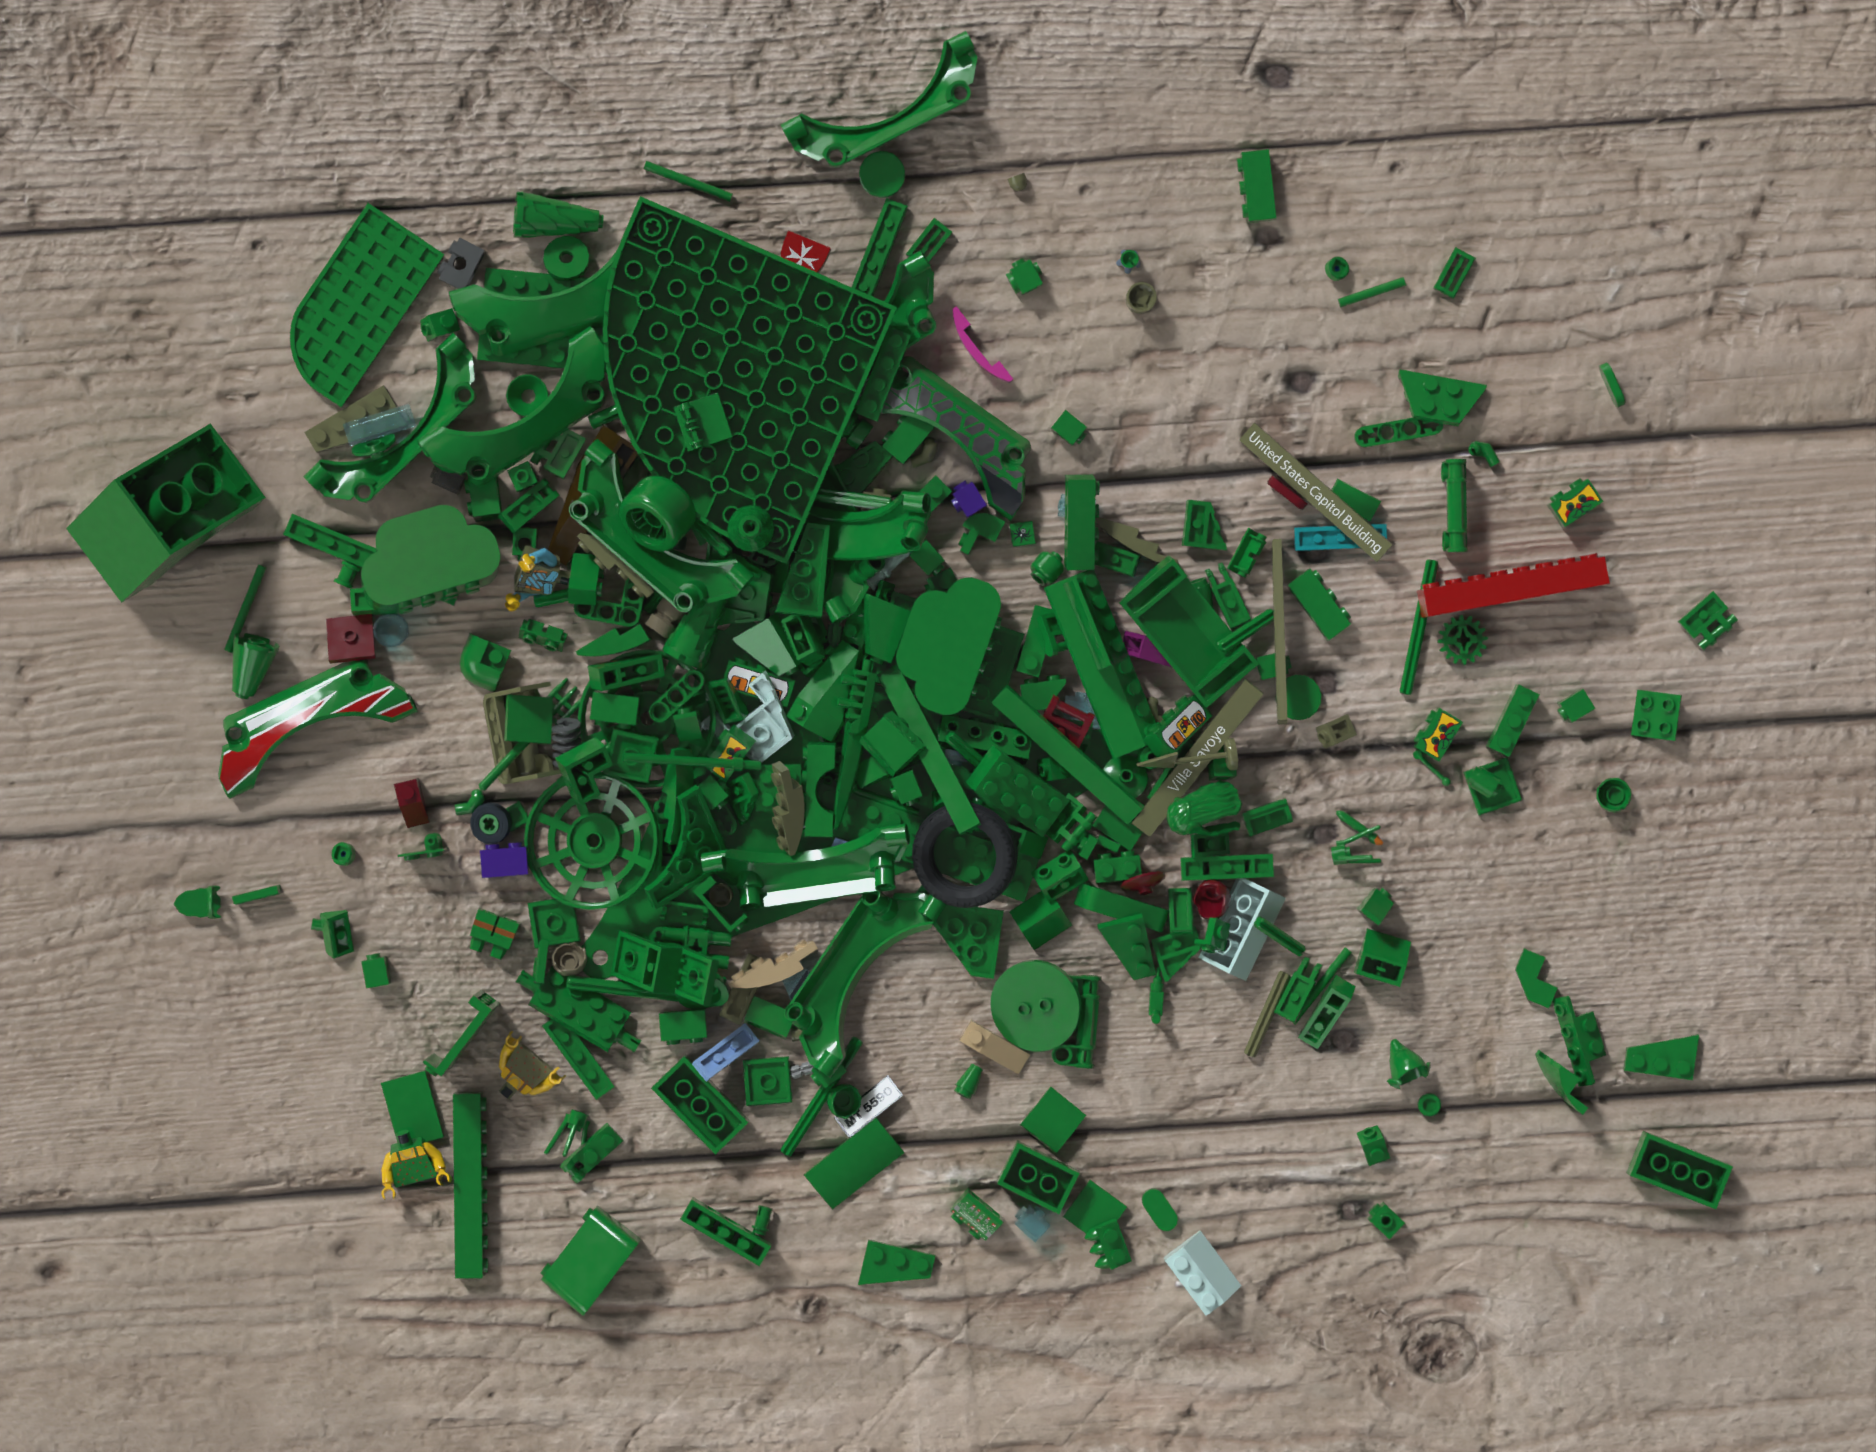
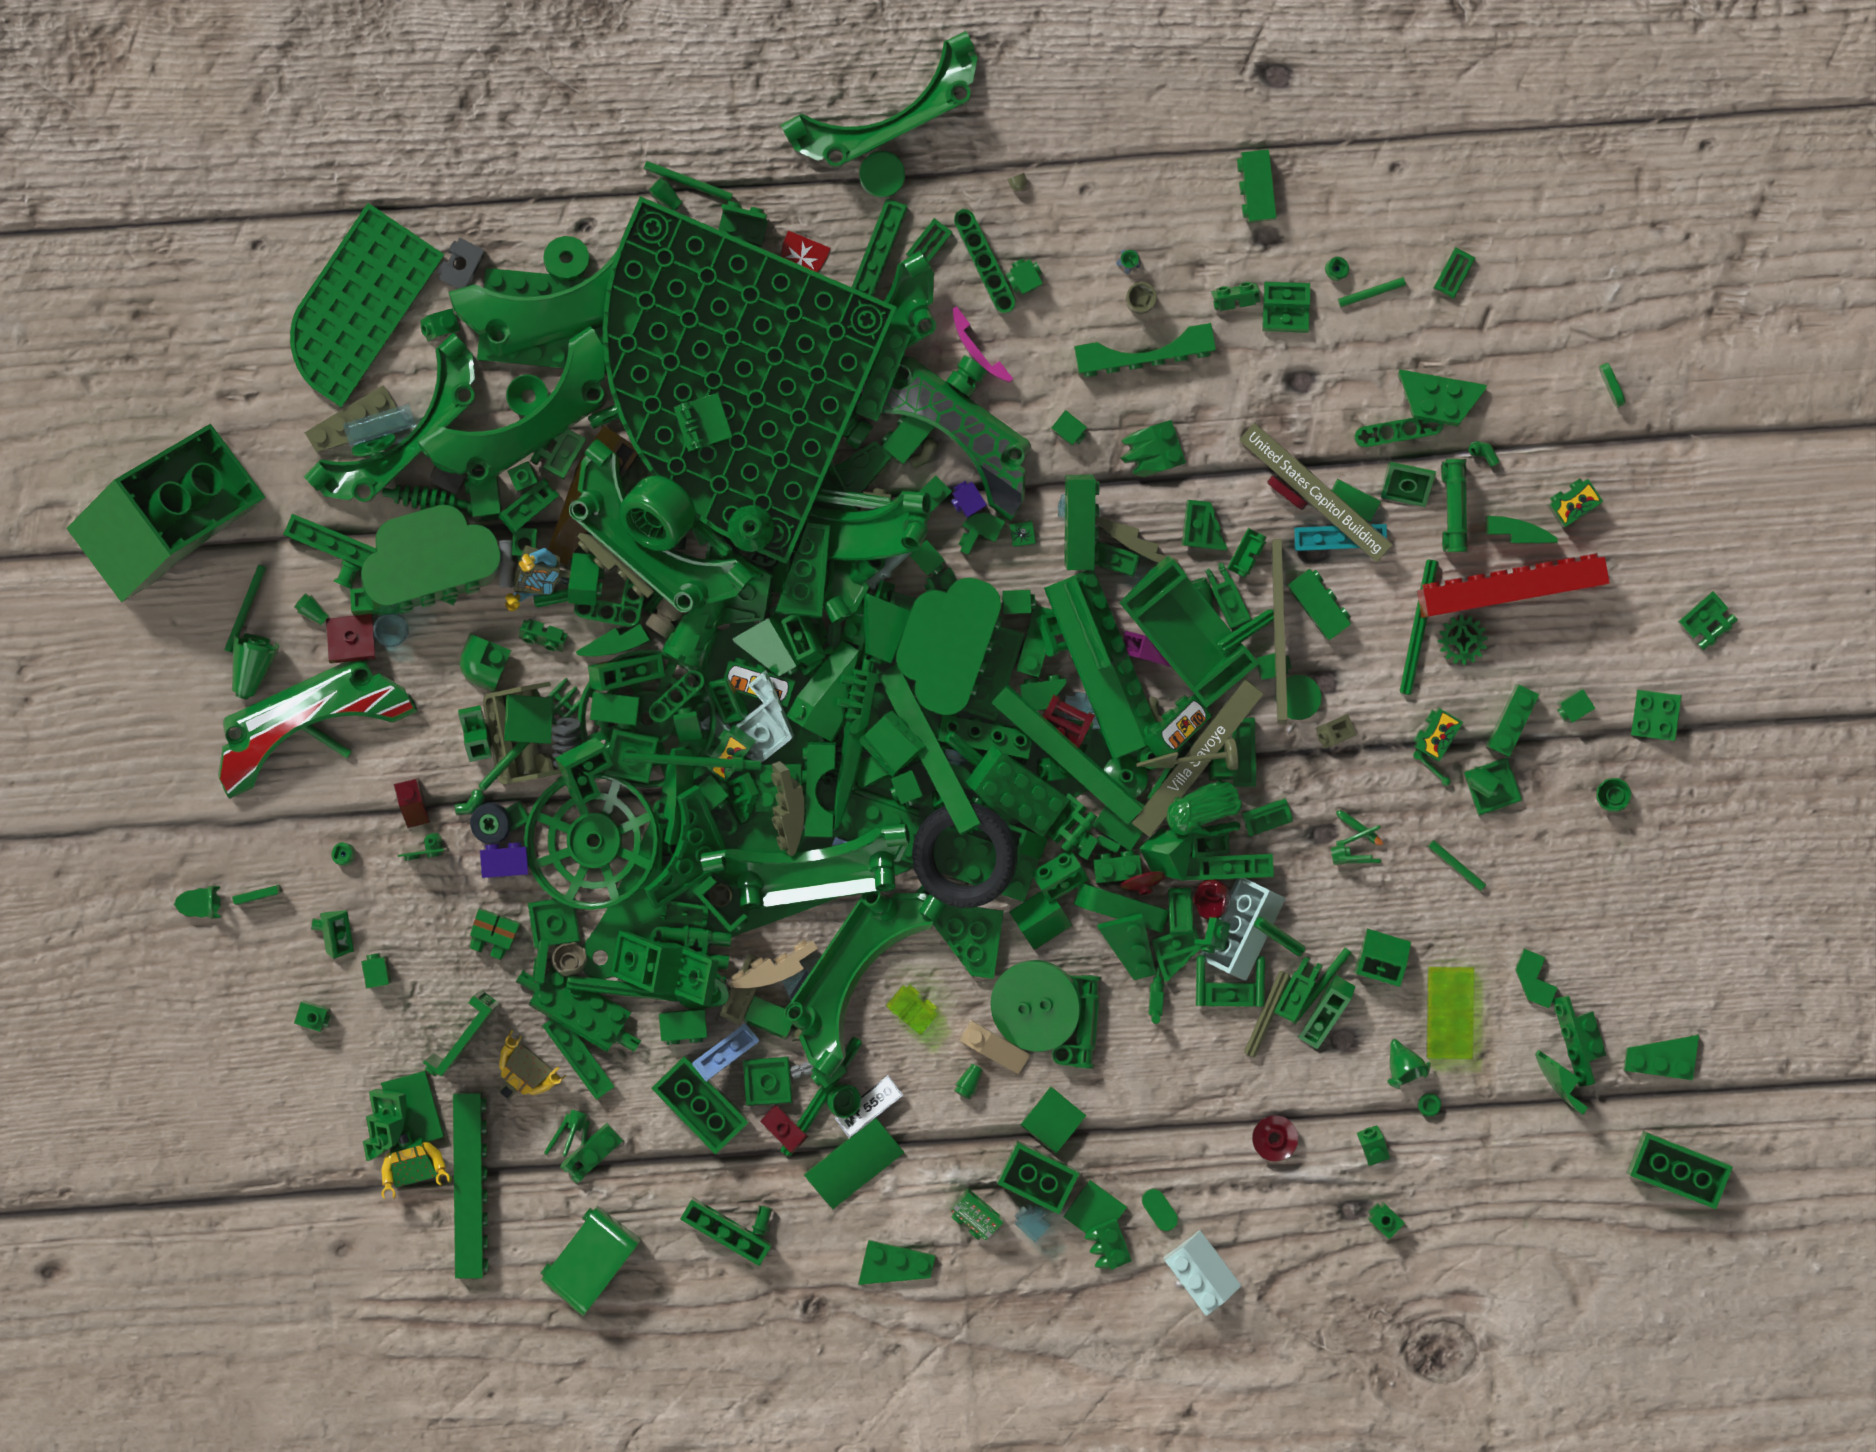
(311, 609): none -> green cone
(312, 1016): none -> green brick
(327, 740): none -> green bar
(385, 1122): none -> green slope
(424, 497): none -> green piece
(475, 733): none -> green brick
(506, 564): none -> light grey pin
(551, 217): green cone -> none
(664, 193): none -> green cone
(743, 223): none -> green bracket
(784, 1128): none -> dark red plate
(912, 1009): none -> clear neon green brick
(967, 376): none -> green wheel
(984, 250): none -> green beam
(1018, 601): none -> green brick
(1047, 568): green head -> none
(1153, 449): none -> green plate
(1168, 853): none -> green slope
(1193, 341): none -> green arch
(1230, 993): none -> green plate
(1246, 293): none -> green hinge
(1246, 749): none -> green plate
(1283, 1147): none -> dark red dish
(1286, 307): none -> green slope
(1376, 905): green slope -> none
(1407, 484): none -> green slope
(1450, 1012): none -> clear neon green plate
(1457, 865): none -> green piece
(1518, 530): none -> green slope

